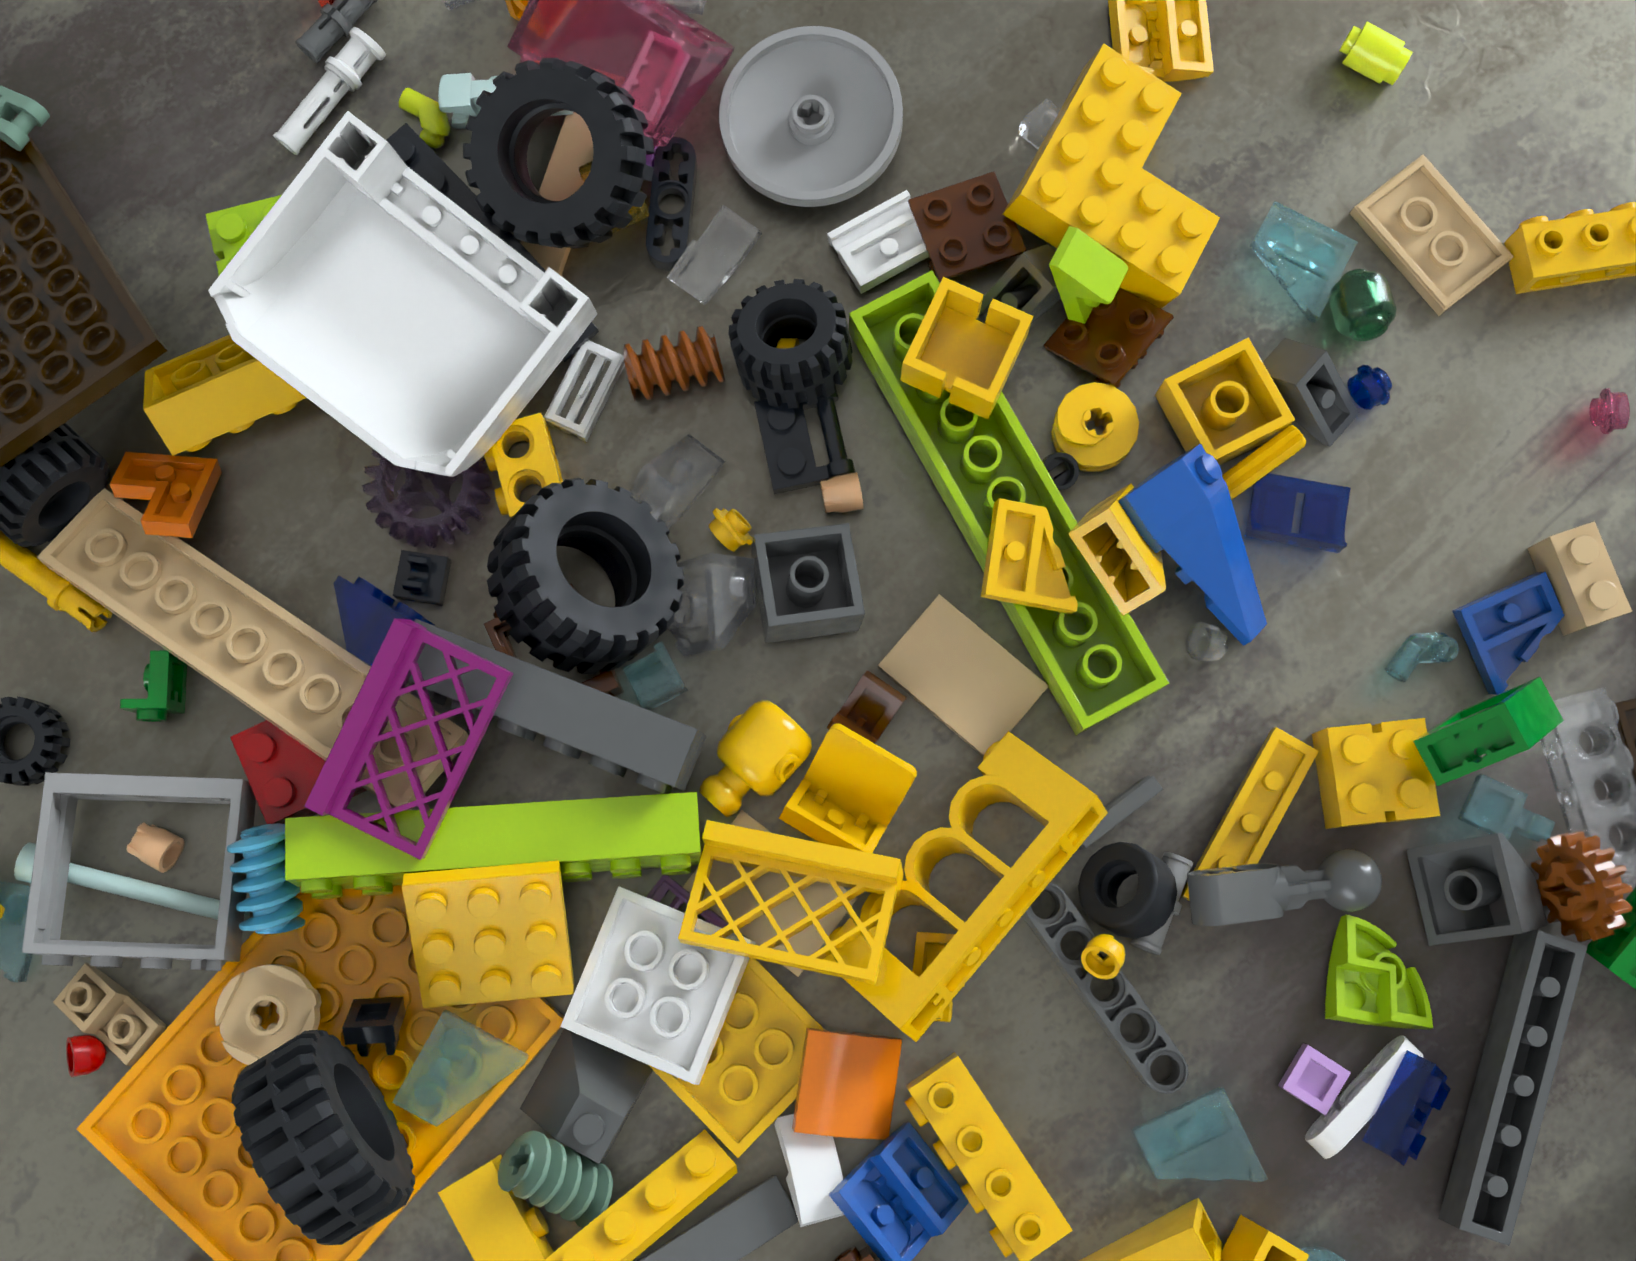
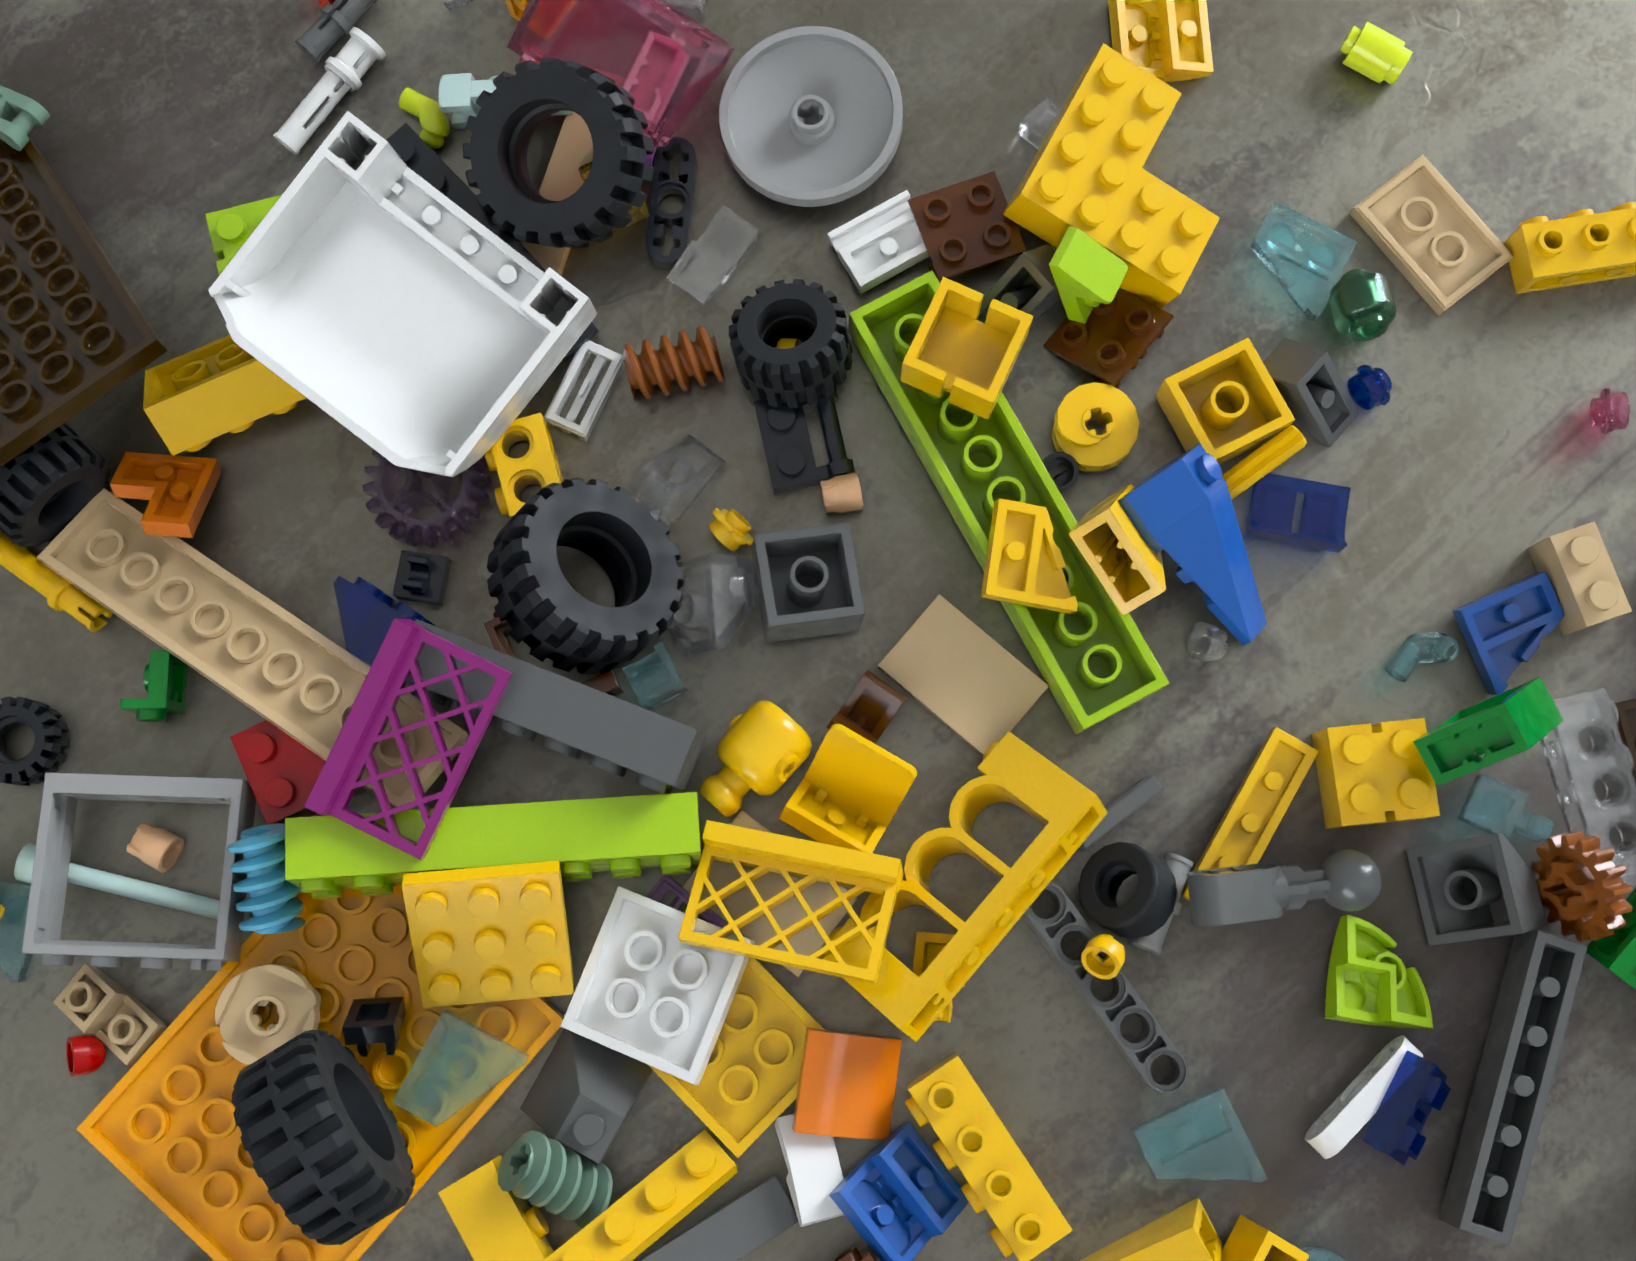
(1314, 1079): lavender plate -> none

